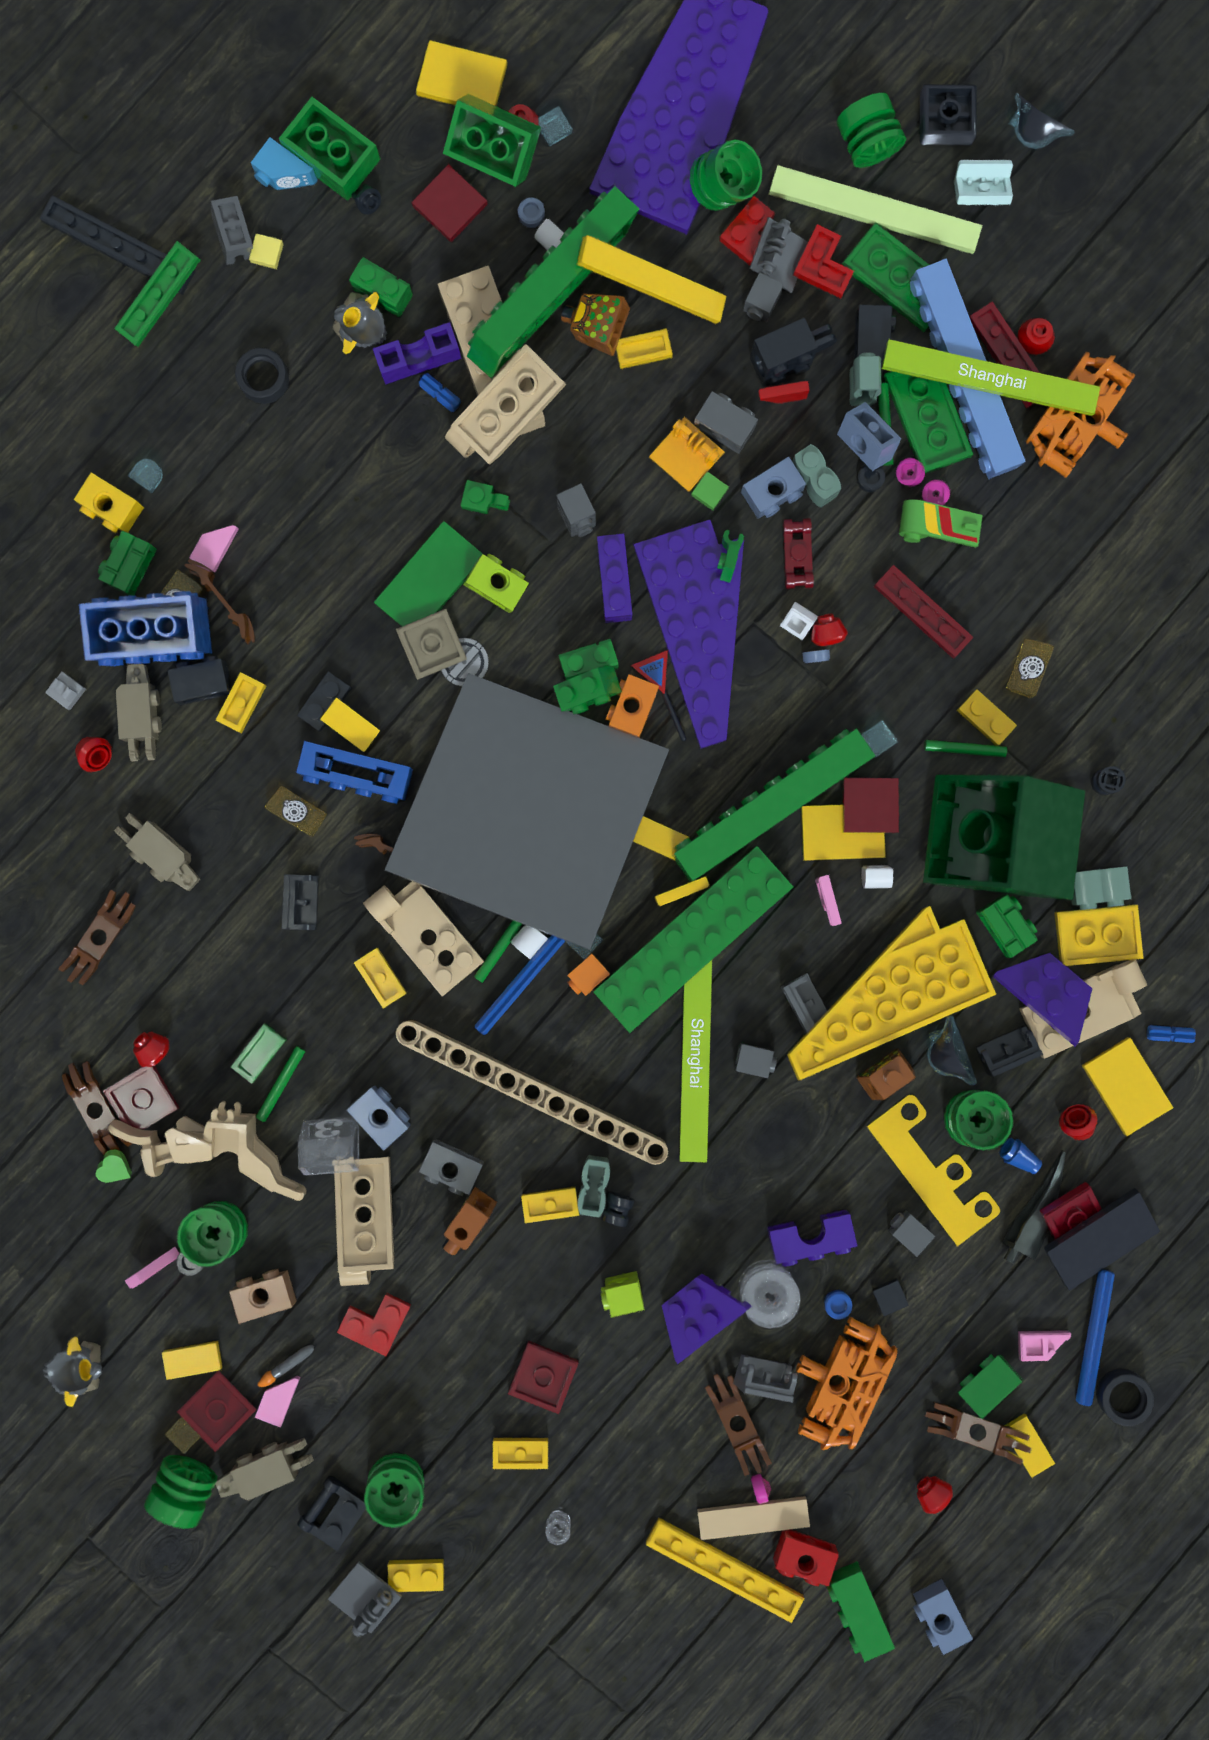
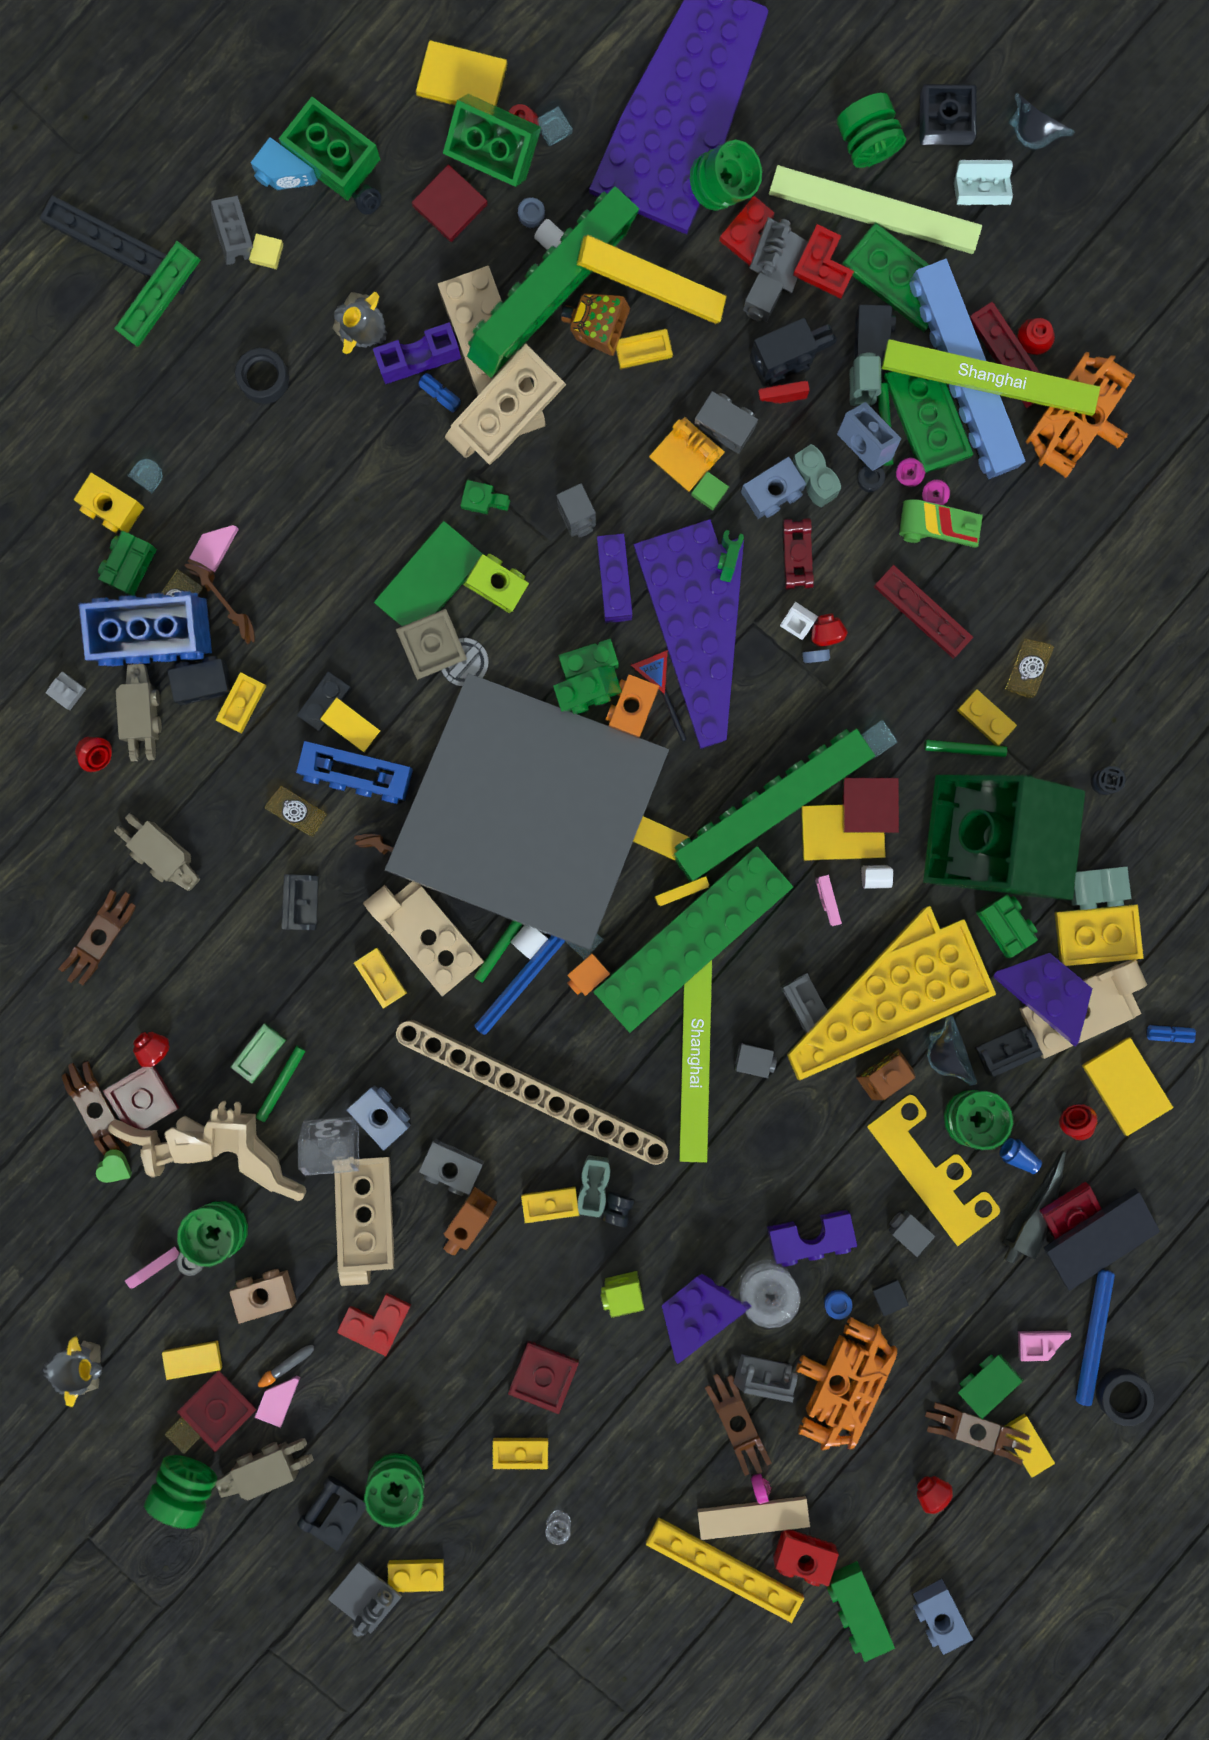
(392, 293): green brick -> none

